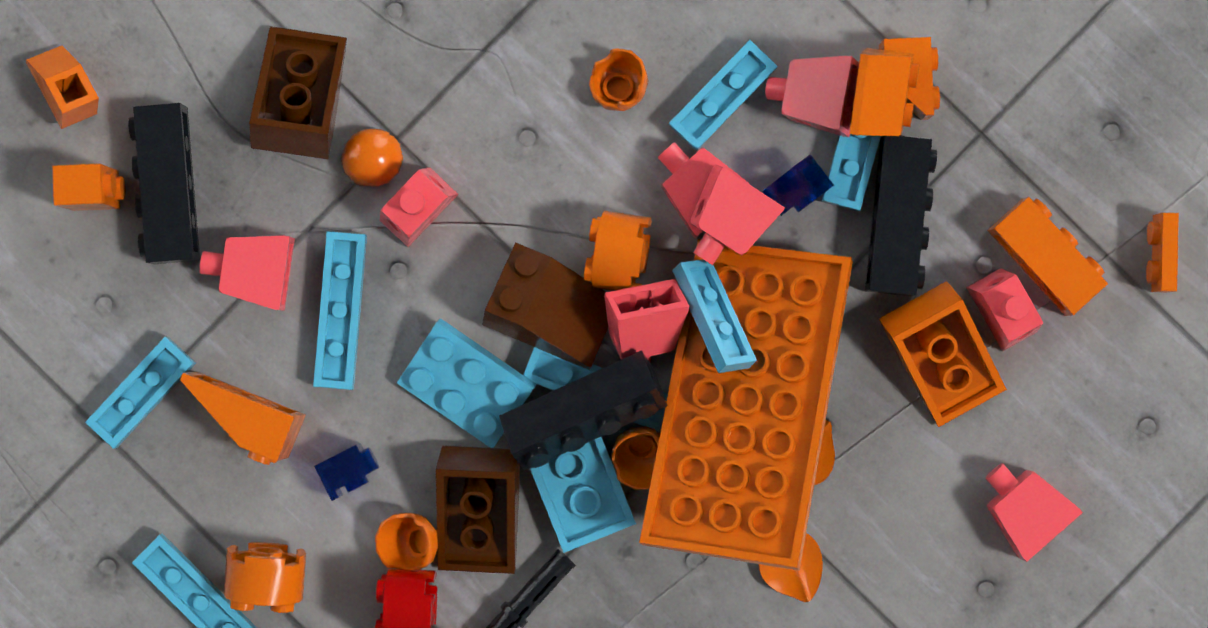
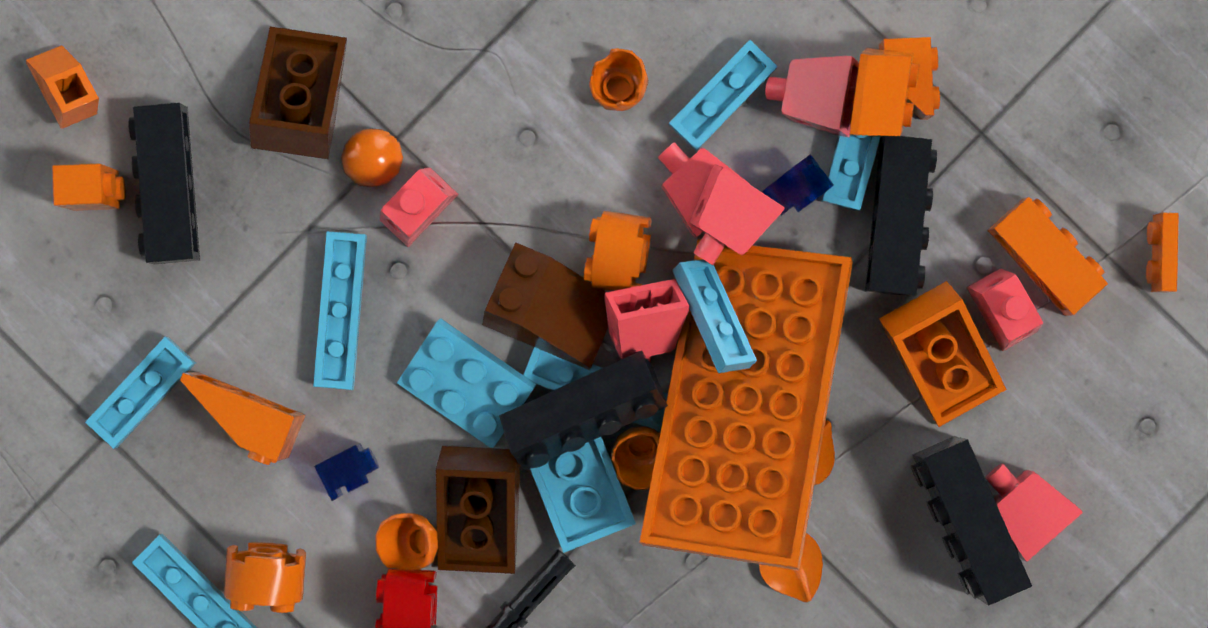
(253, 269): coral torso -> none
(971, 520): none -> black brick

